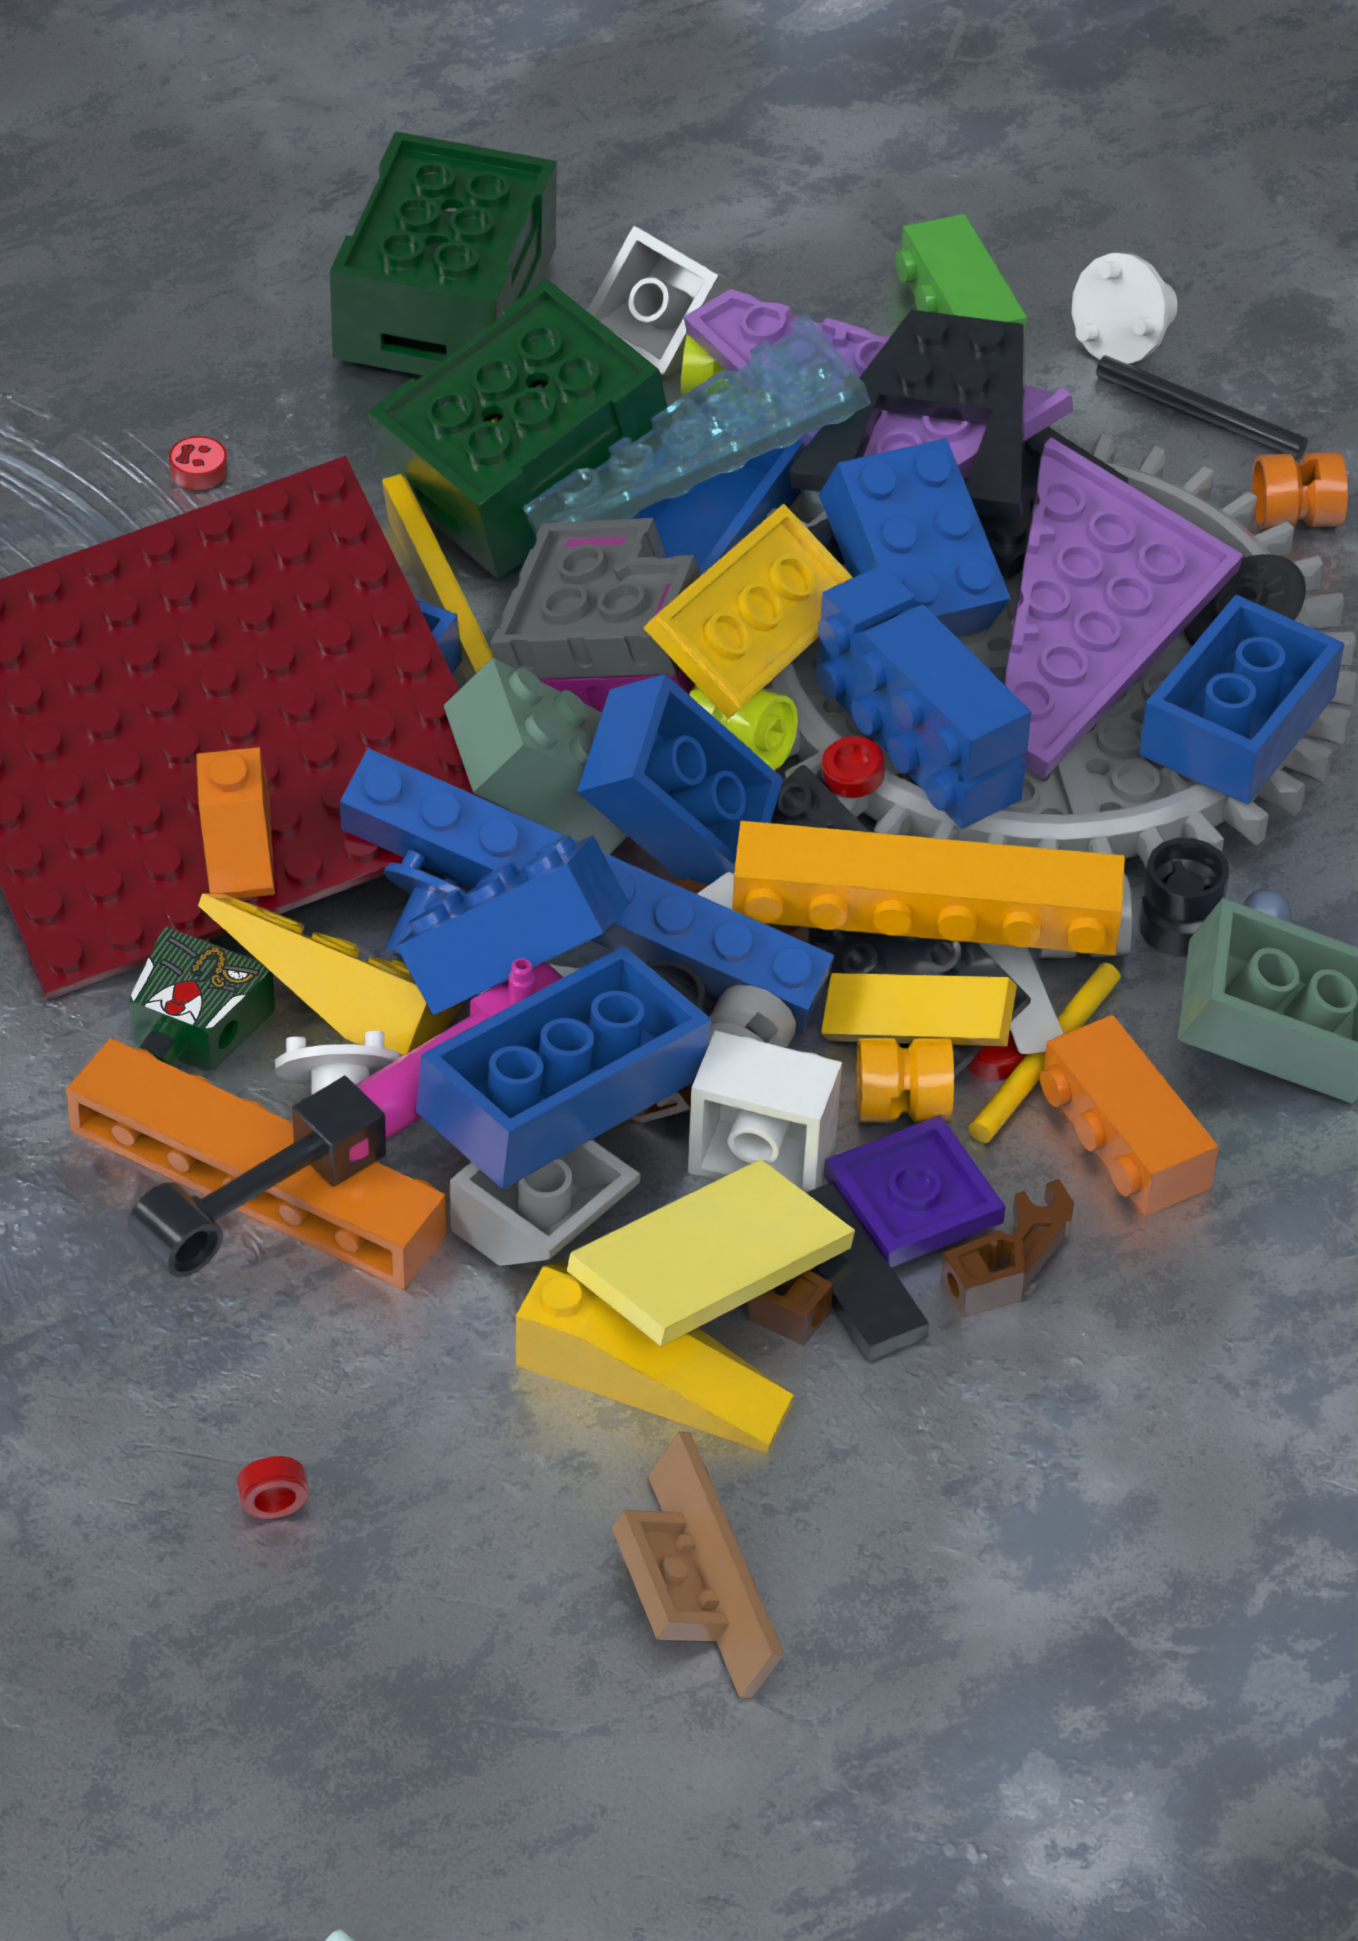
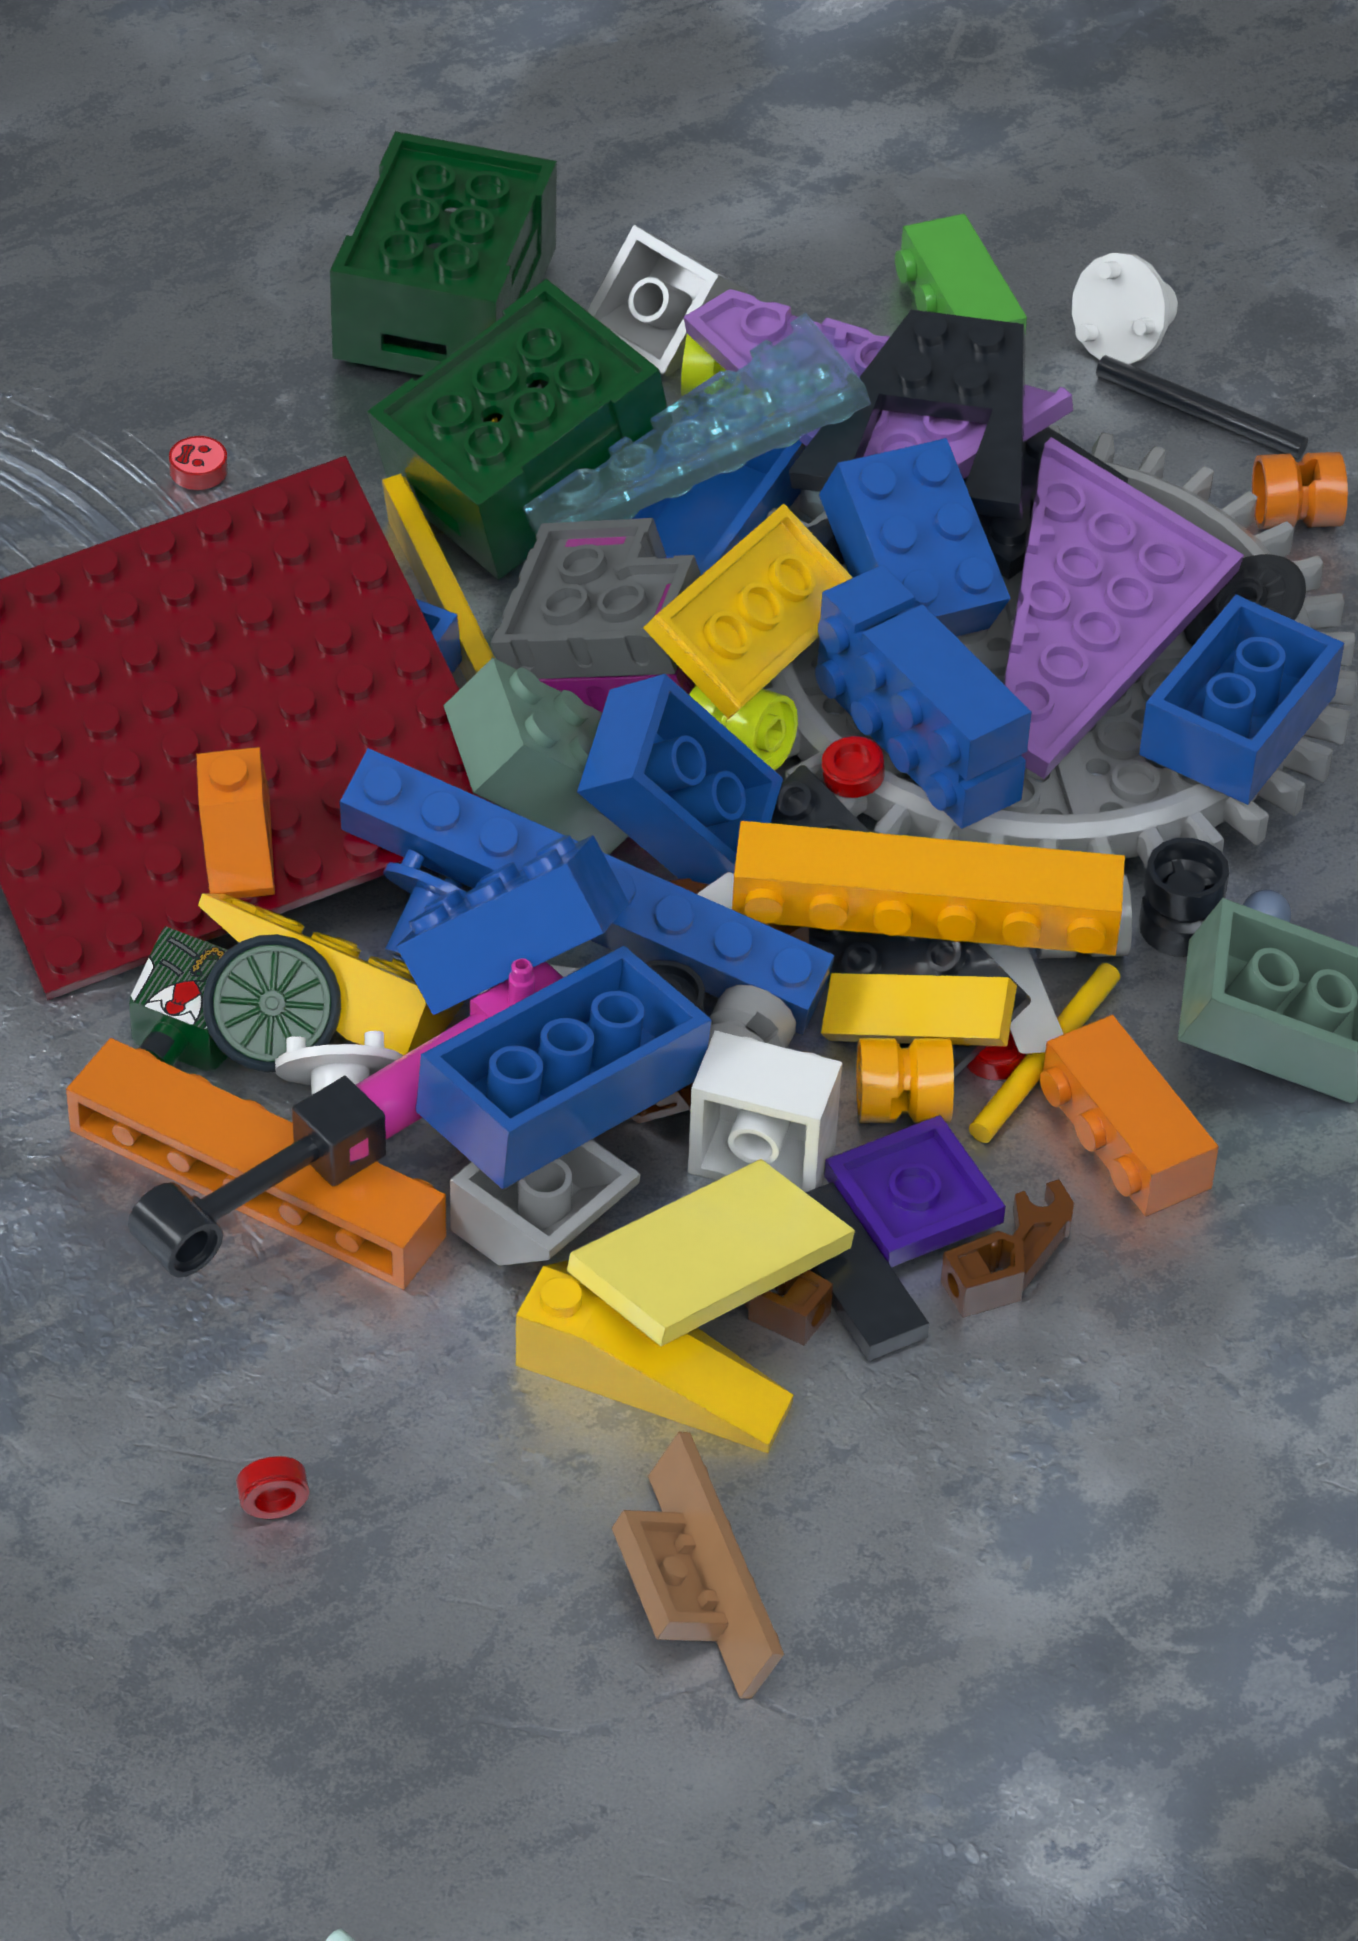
(268, 993): none -> wheel

